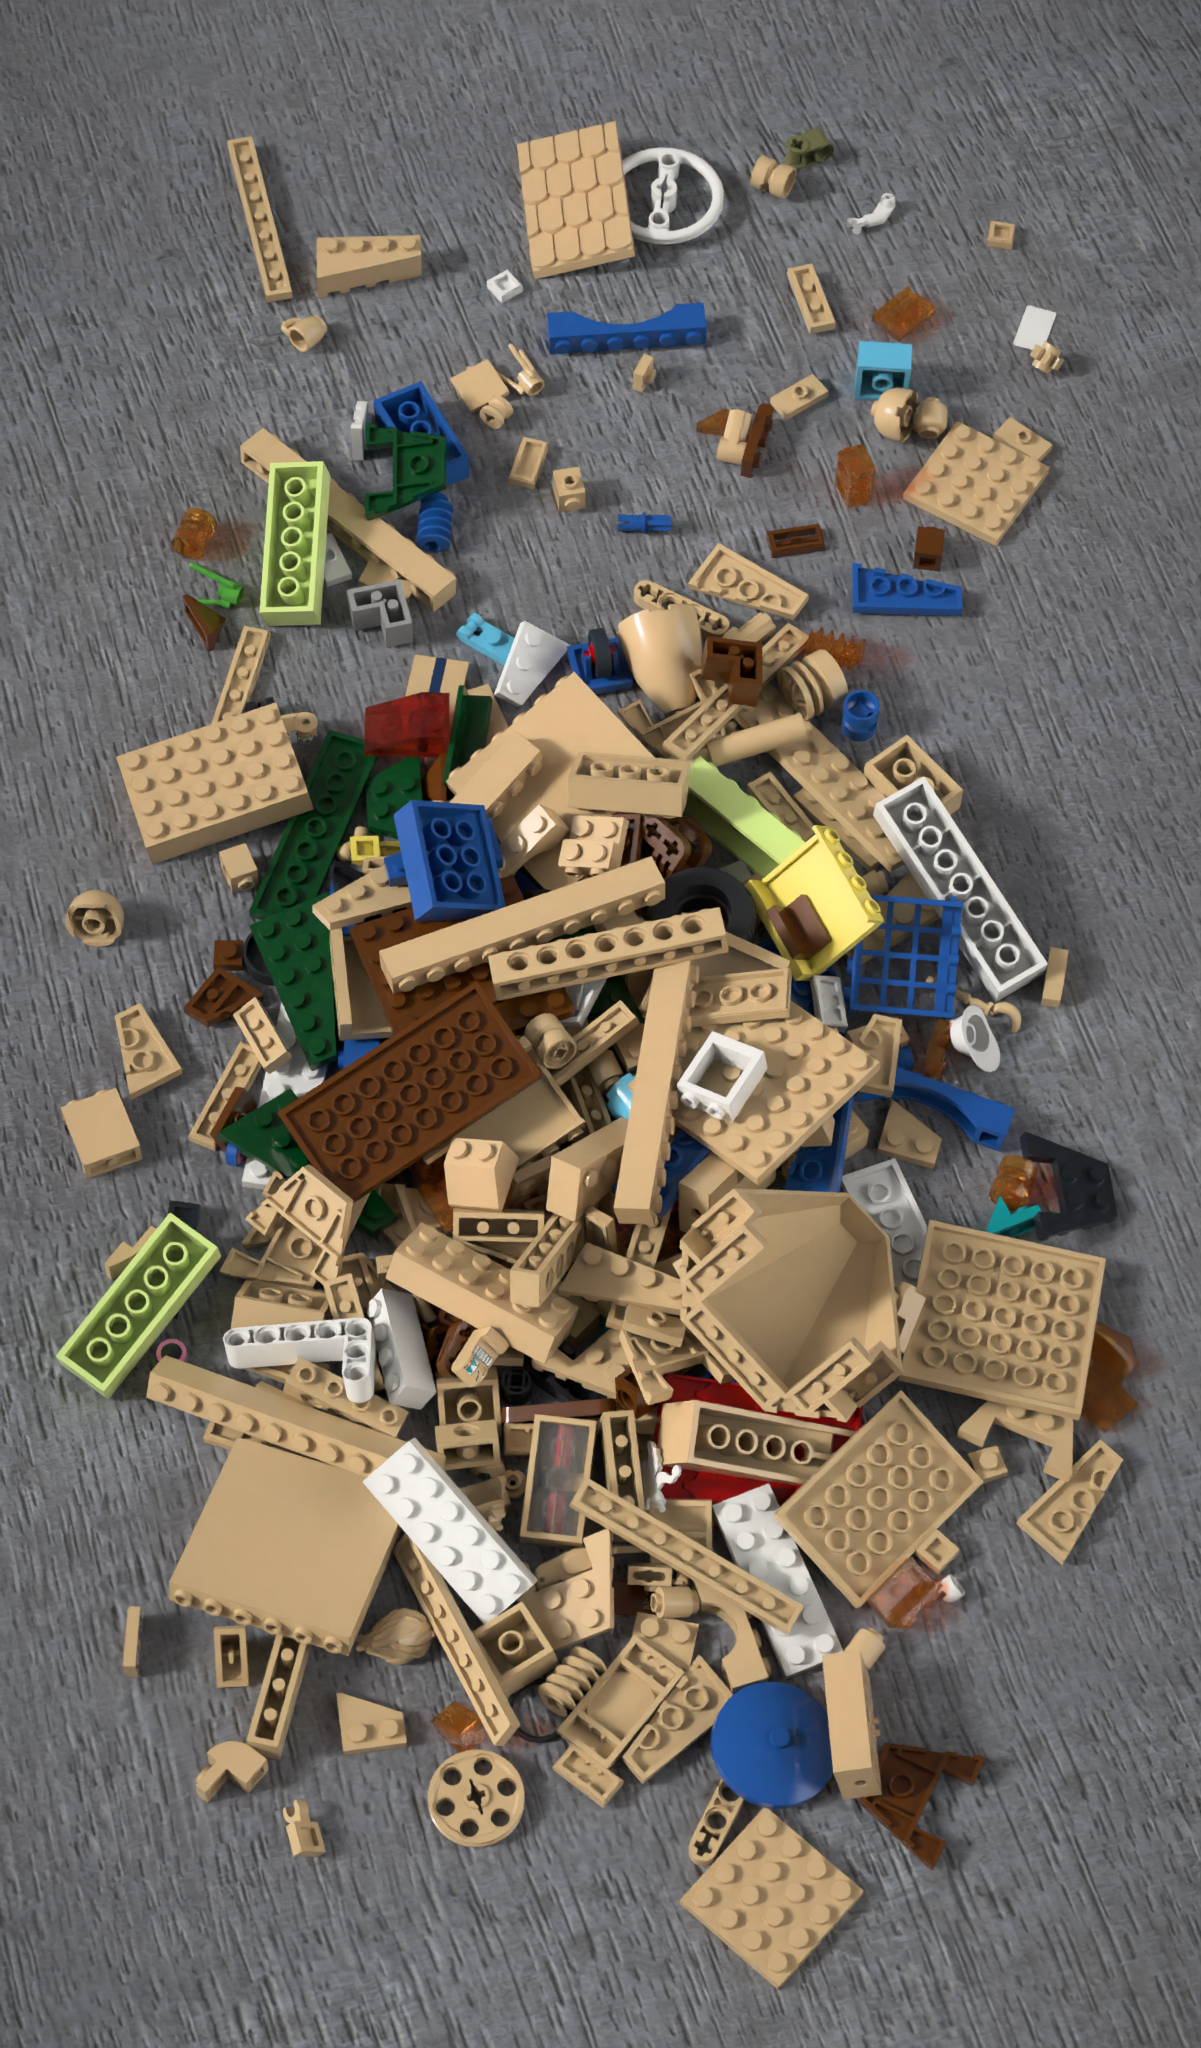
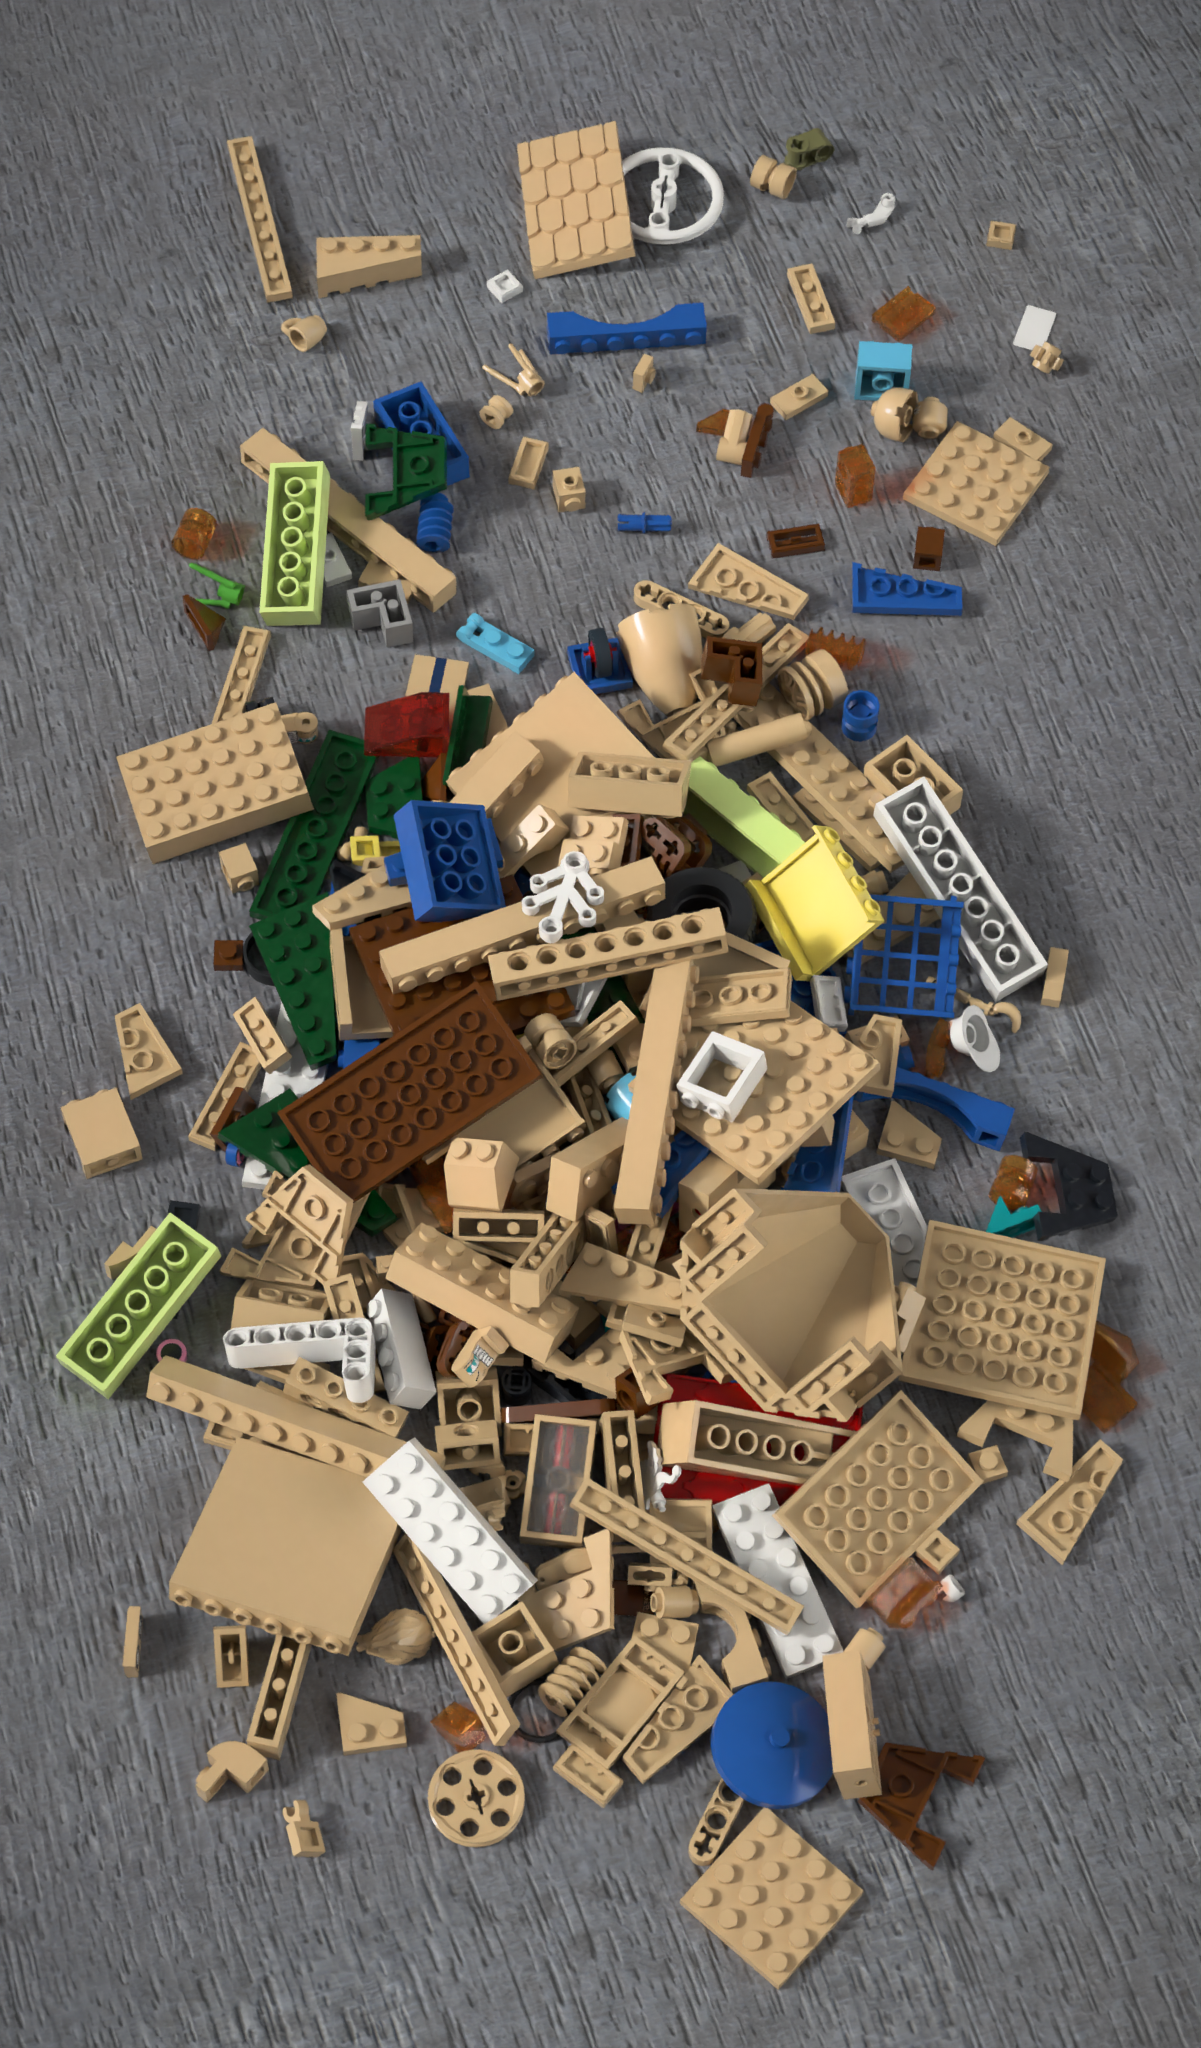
(95, 918): tan cylinder -> none
(220, 998): reddish brown wing -> none
(478, 385): tan piece -> none
(528, 663): white wing -> none
(572, 868): none -> white plant
(799, 928): reddish brown panel -> none

